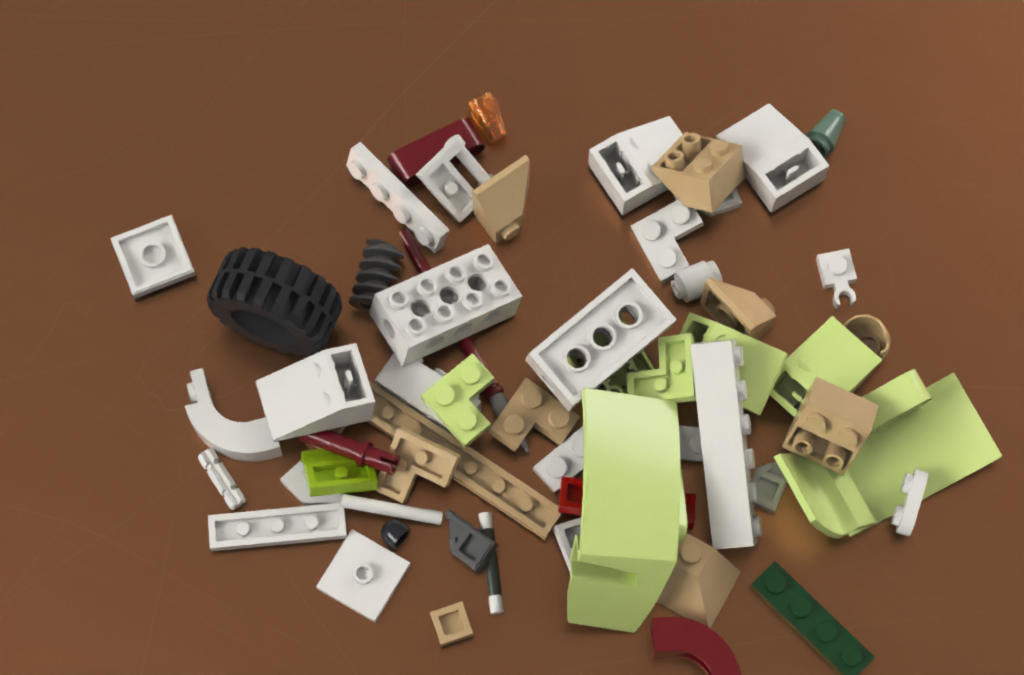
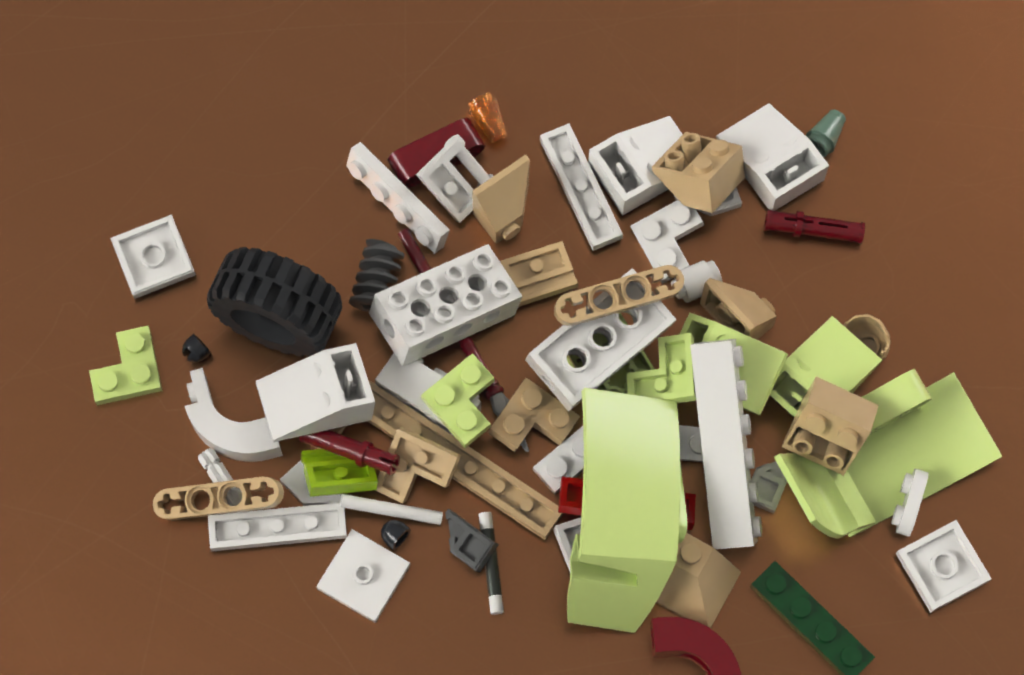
(135, 375): none -> yellowish green plate
(195, 349): none -> black hinge
(218, 502): none -> tan beam
(451, 624): tan plate -> none
(541, 272): none -> tan plate
(581, 187): none -> white plate
(617, 291): none -> tan beam
(814, 226): none -> dark red pin
(837, 272): white plate -> none
(943, 566): none -> white plate

